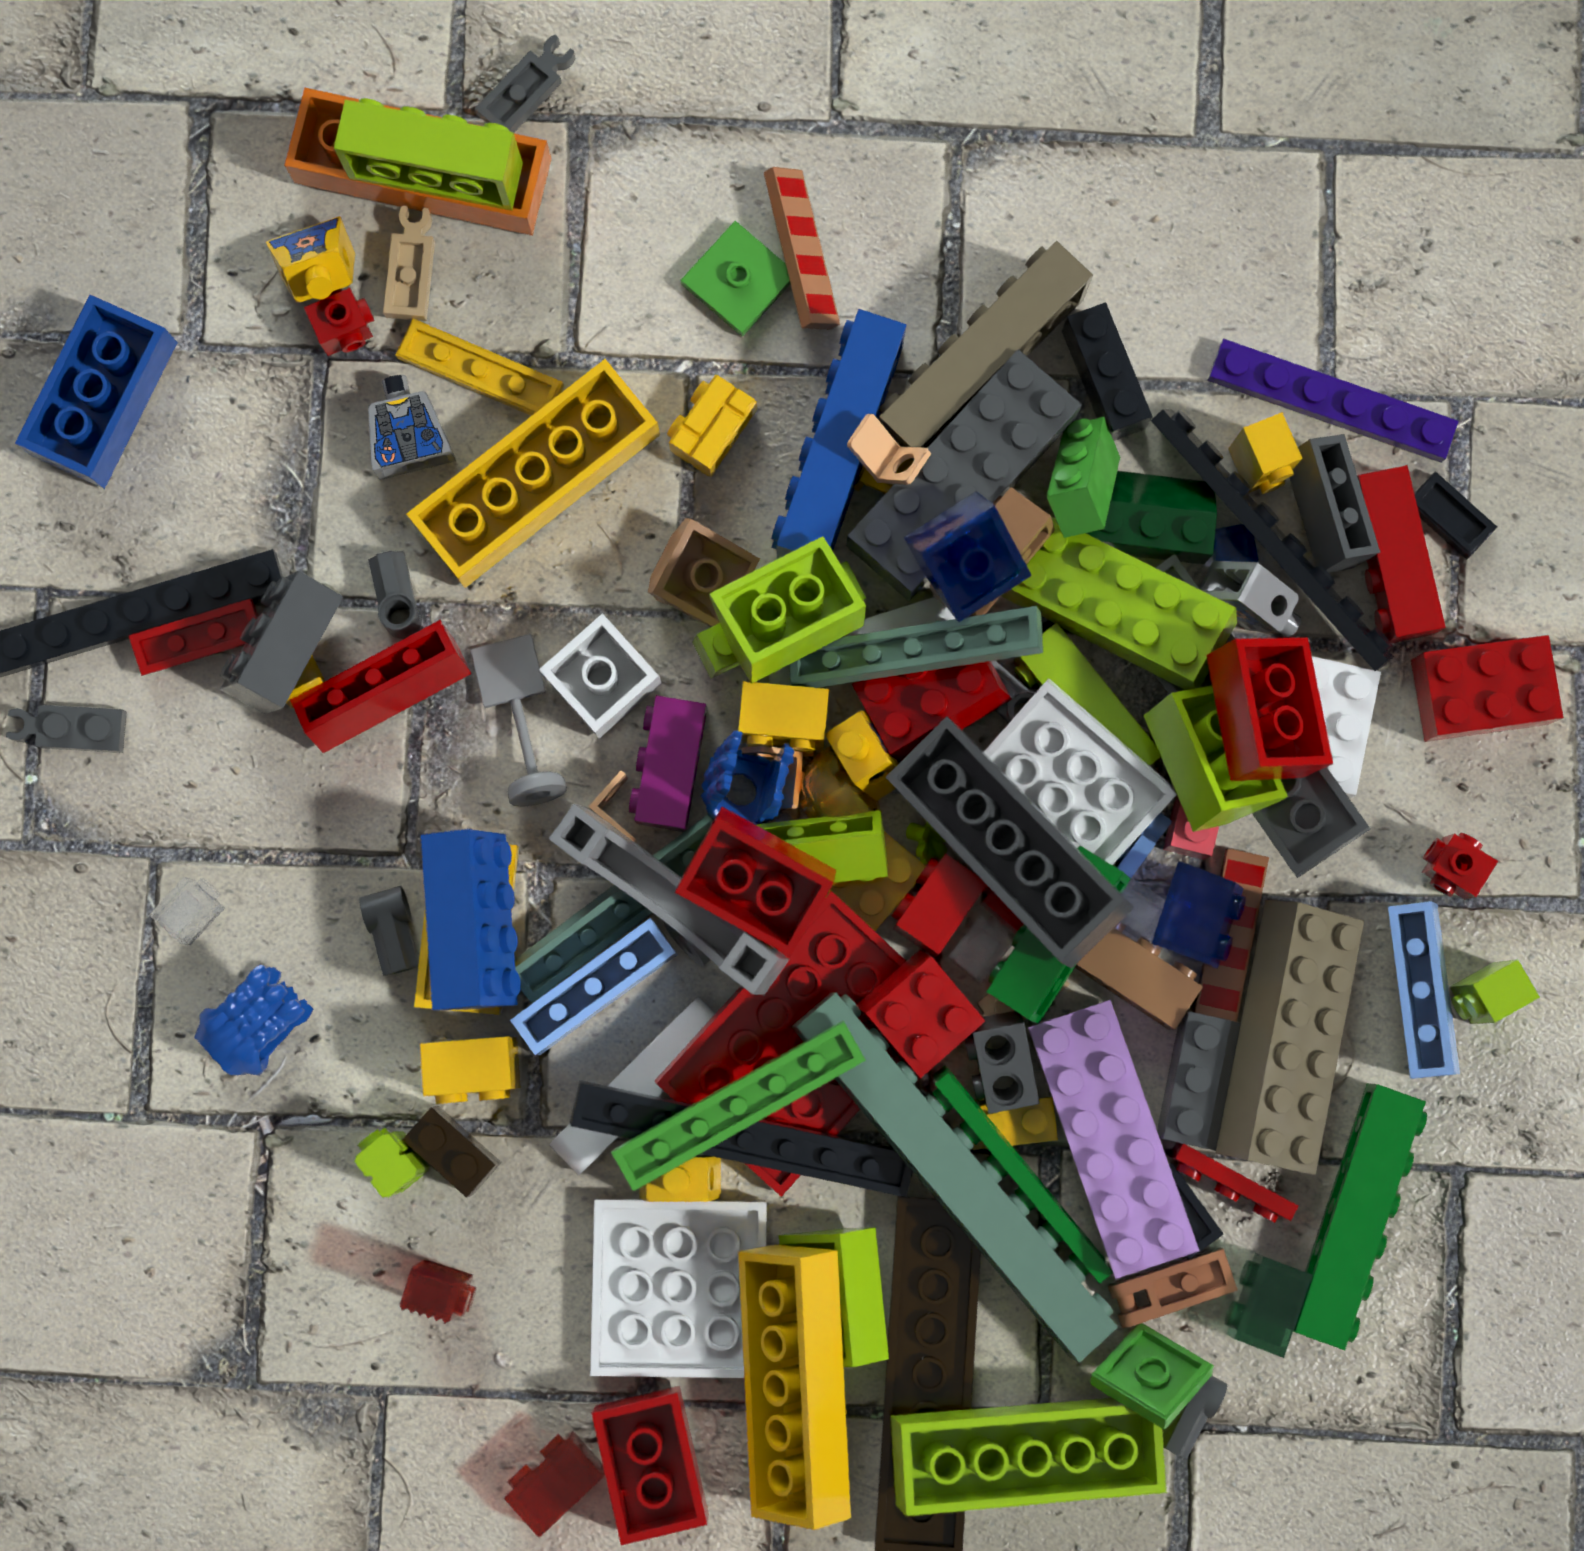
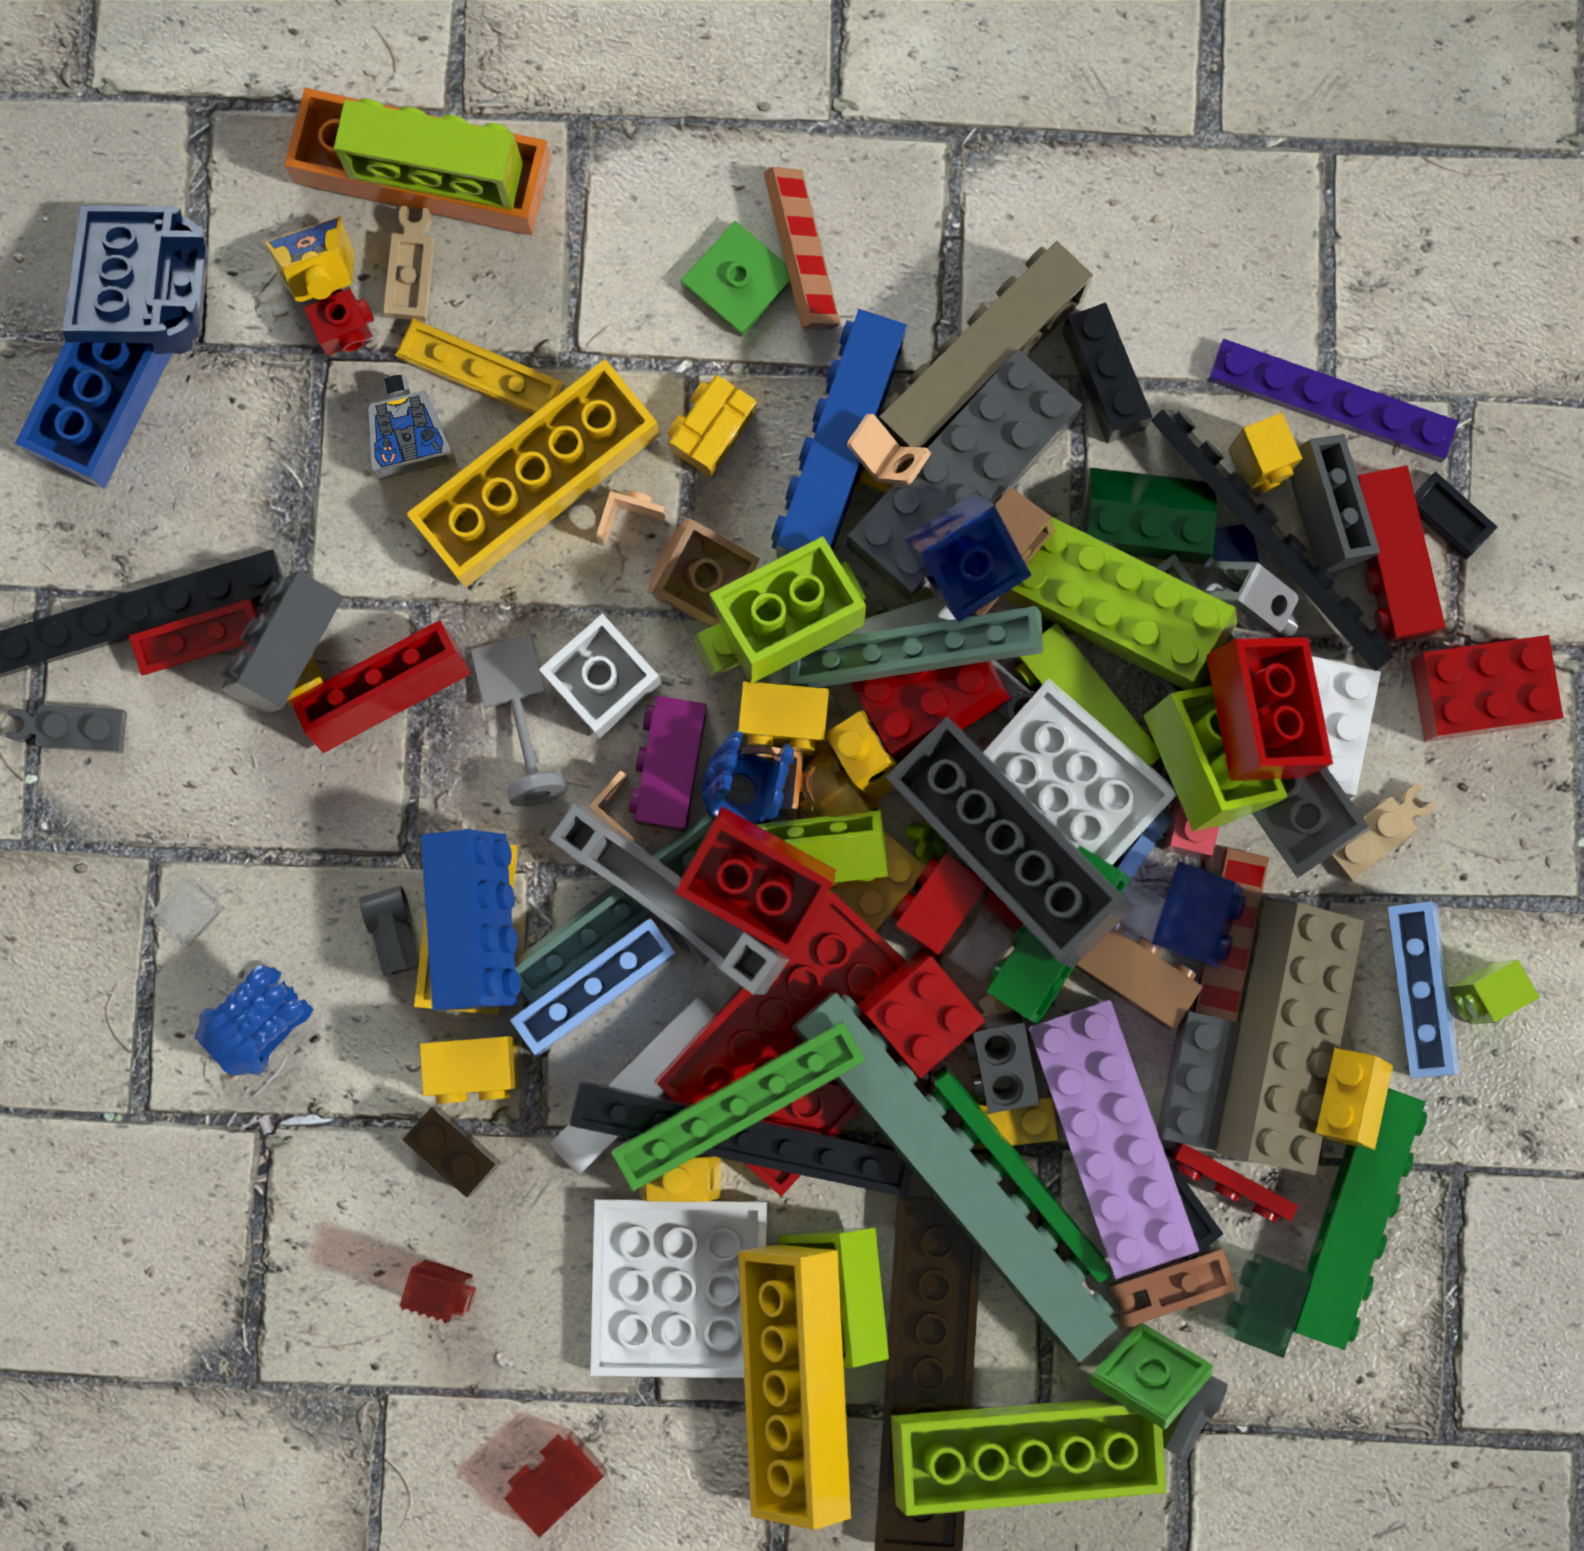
(136, 278): none -> plate
(389, 1162): lime brick -> none
(394, 591): dark grey piece -> none
(525, 87): dark grey plate -> none
(633, 502): none -> light nougat bracket
(650, 1465): red brick -> none
(1083, 477): bright green brick -> none
(1354, 1098): none -> yellow brick
(1389, 826): none -> tan plate
(1458, 865): red brick -> none

